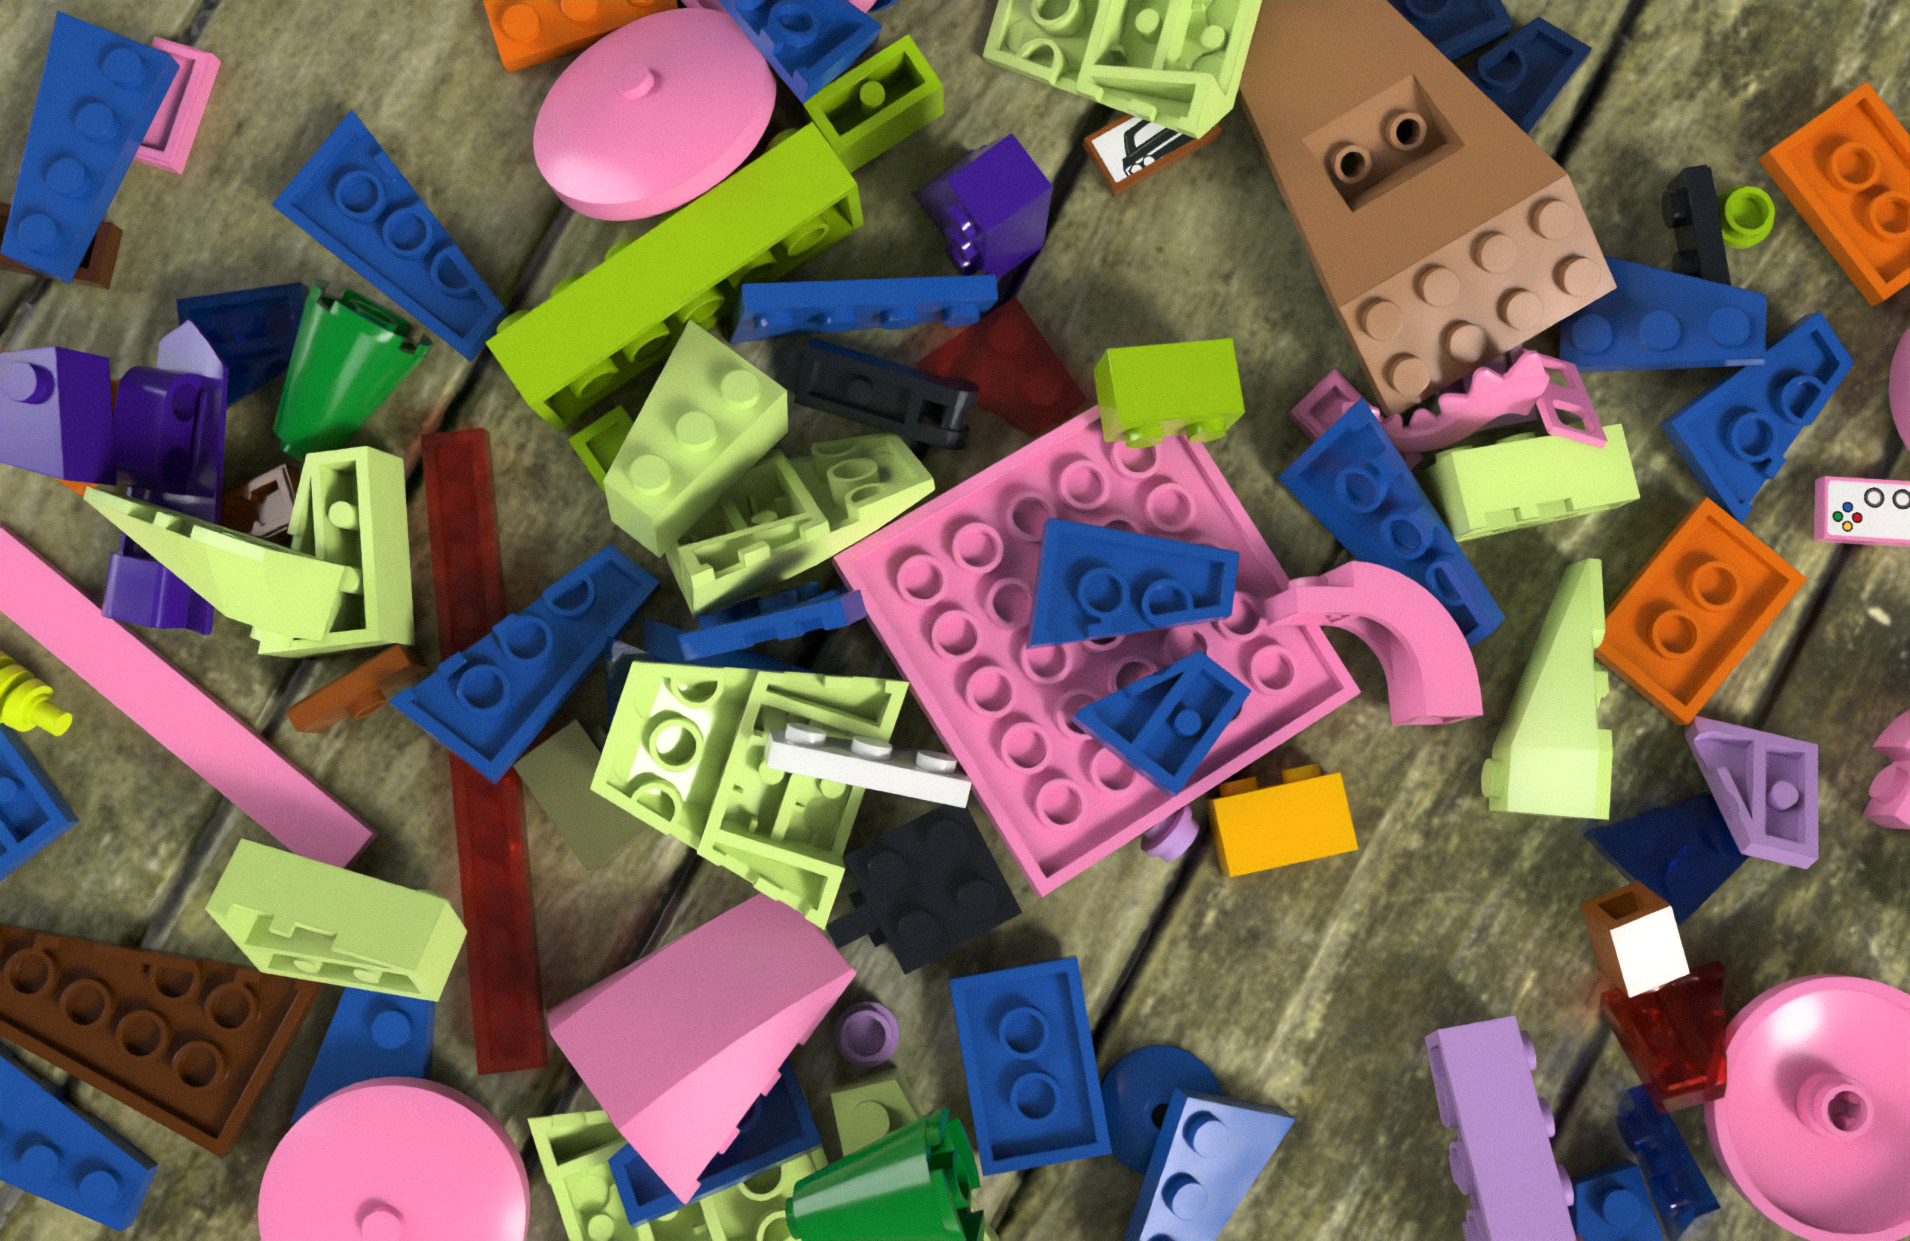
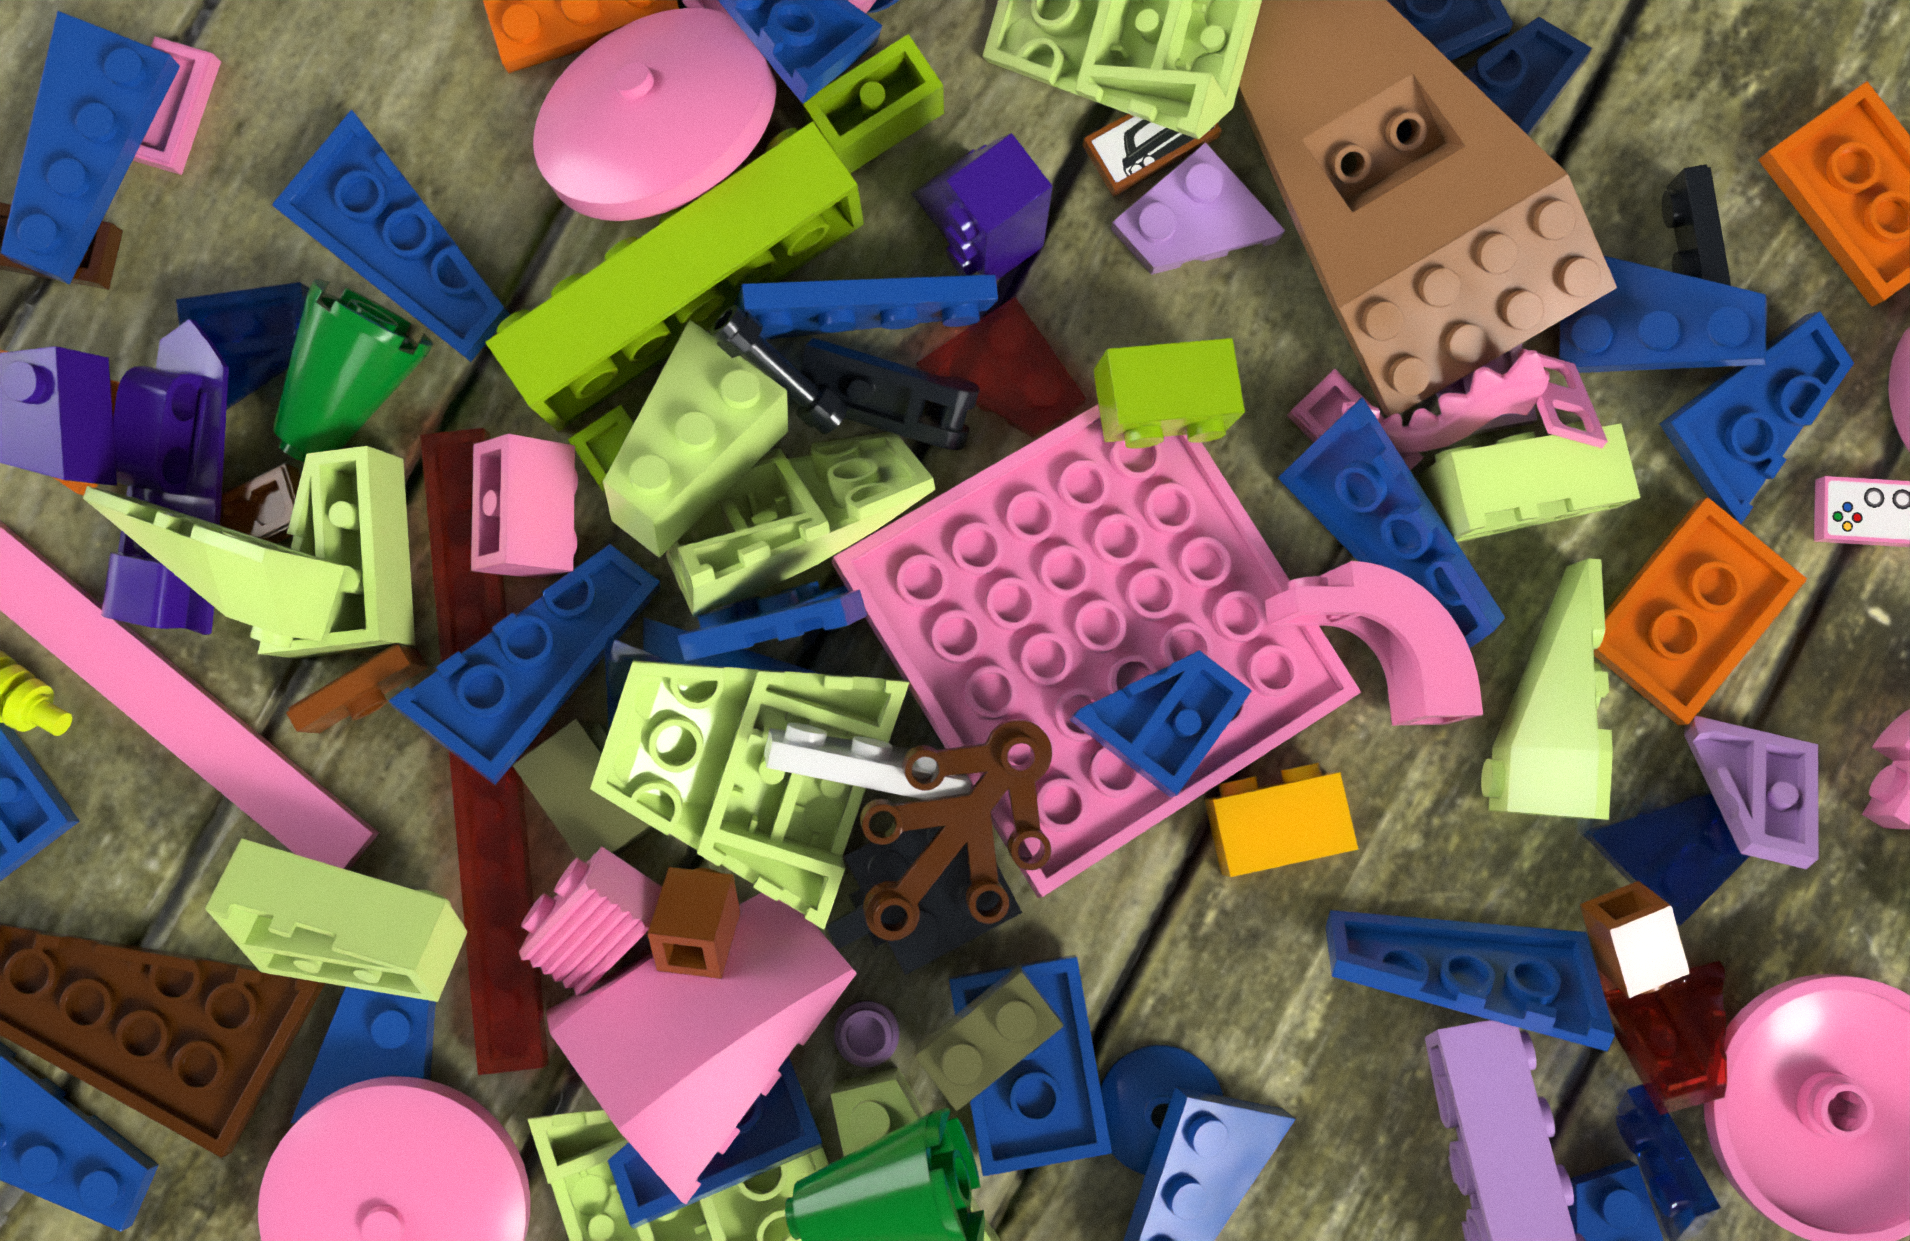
(523, 507): none -> bright pink brick
(591, 921): none -> bright pink brick
(694, 922): none -> dark orange brick
(739, 335): none -> black bar
(963, 820): none -> reddish brown plant
(988, 1037): none -> olive brick
(1124, 583): blue wing -> none
(1171, 835): lavender plate -> none
(1195, 215): none -> lavender wing
(1492, 971): none -> blue wing
(1745, 216): lime plate -> none

